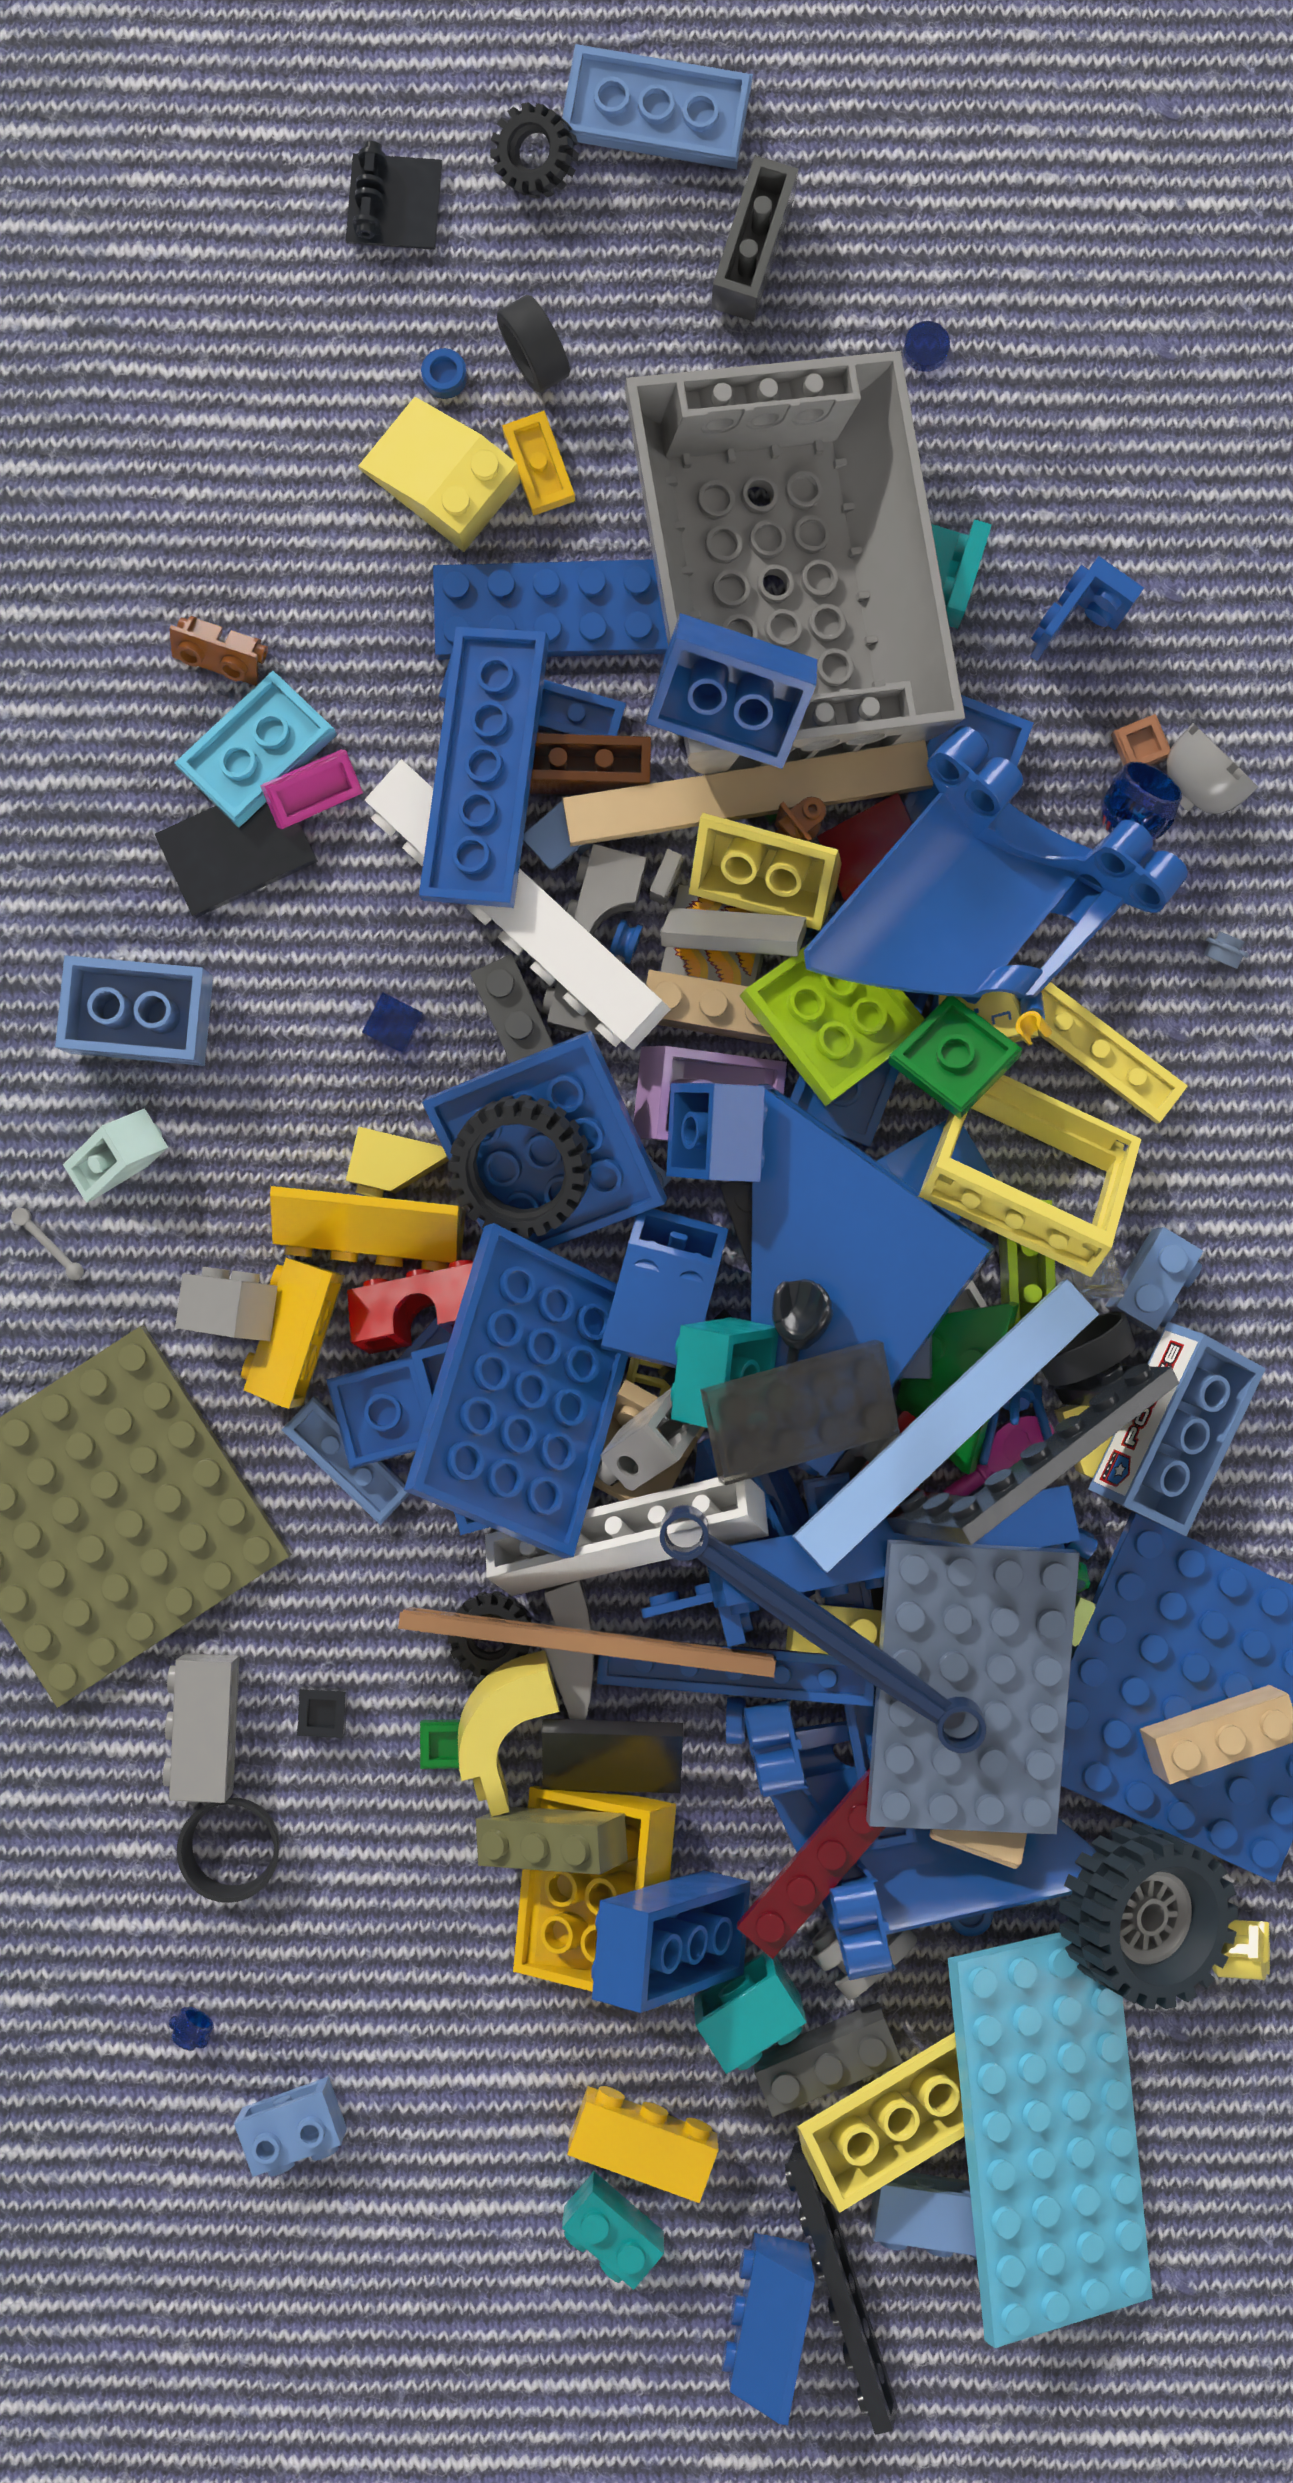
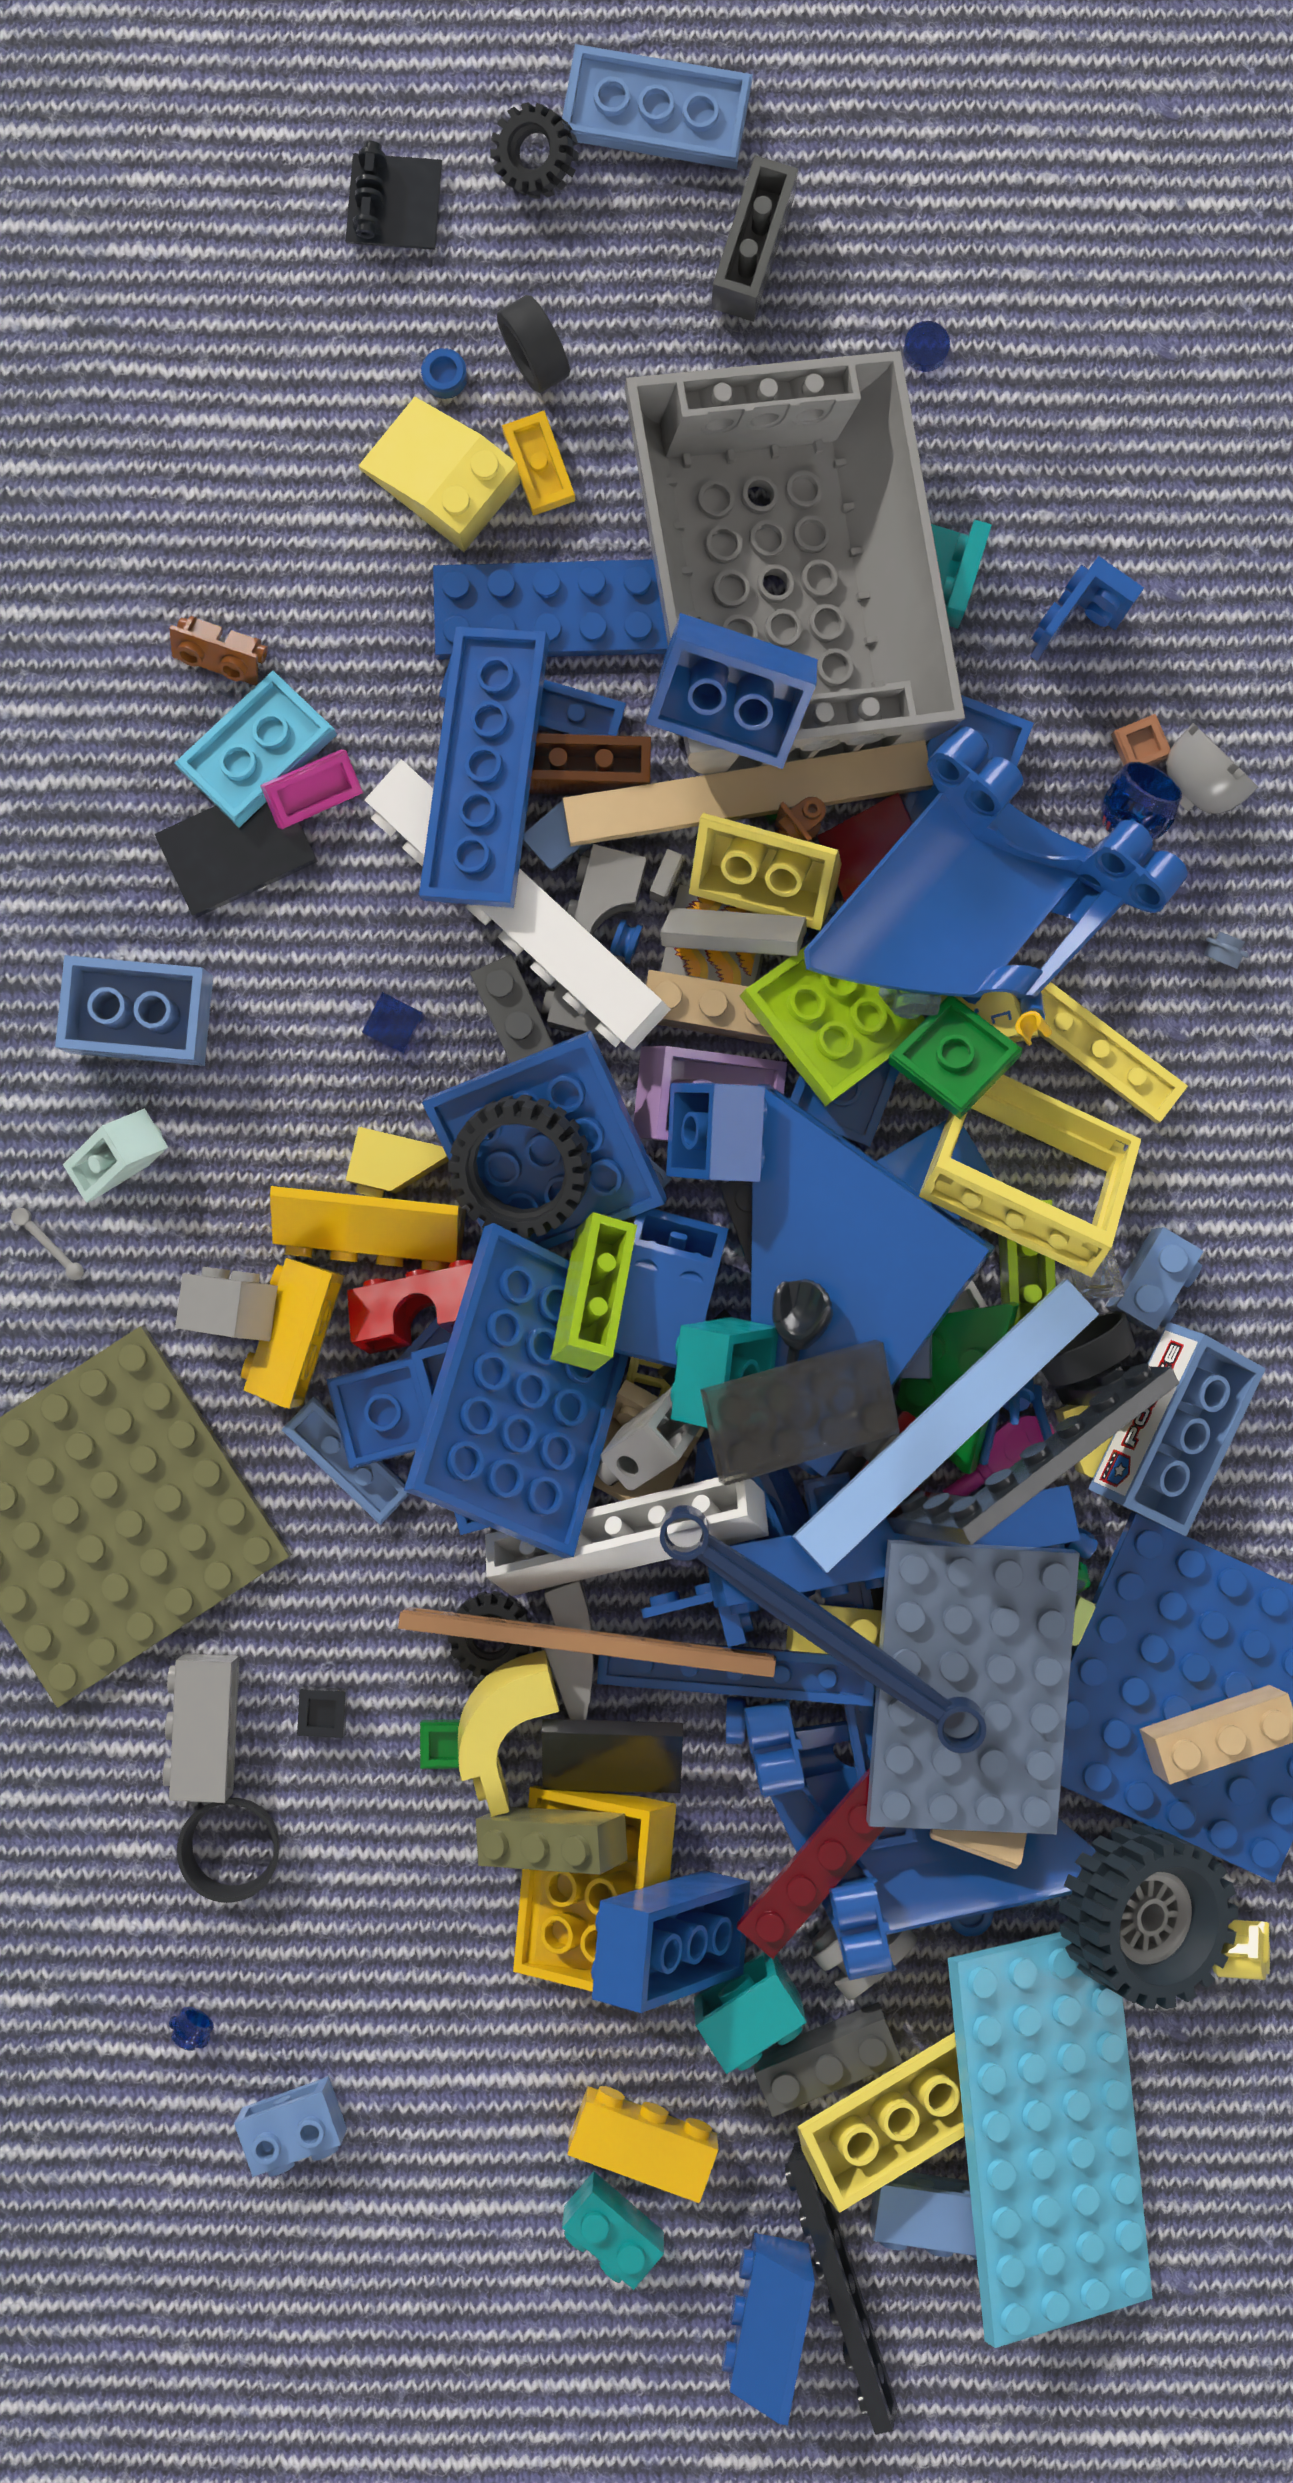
(594, 1292): none -> lime brick
(910, 1004): none -> clear light blue plate

